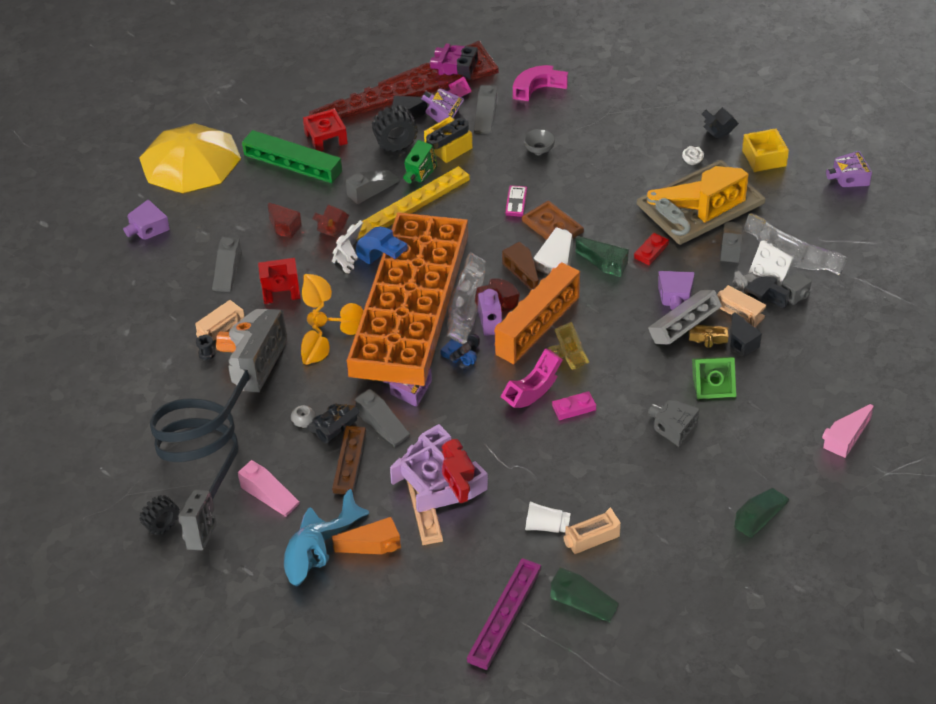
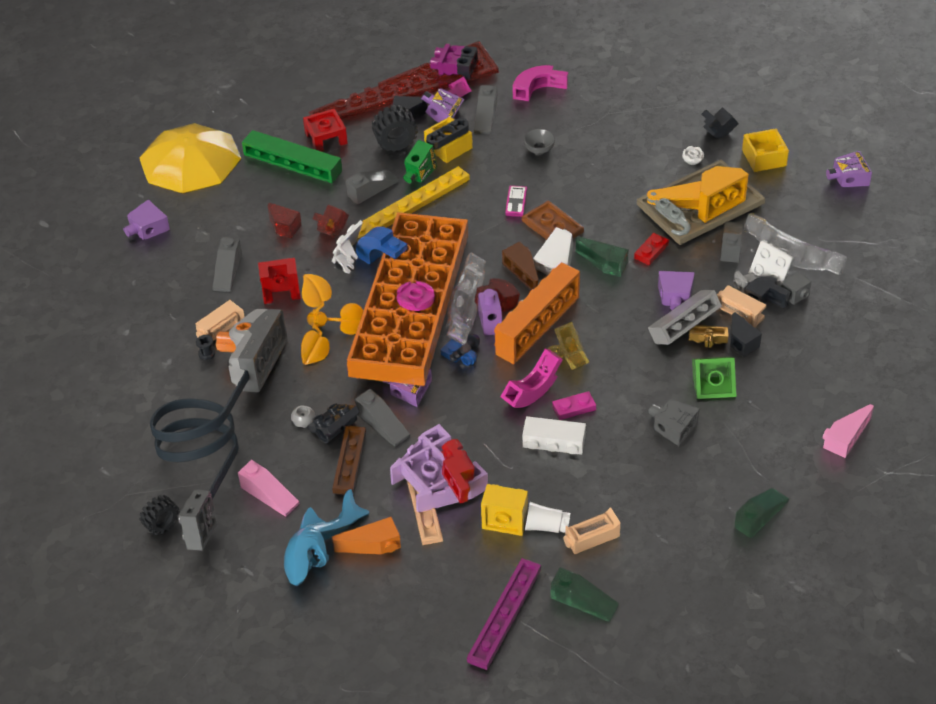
(415, 296): none -> dark pink tile
(504, 509): none -> yellow container
(554, 435): none -> white brick

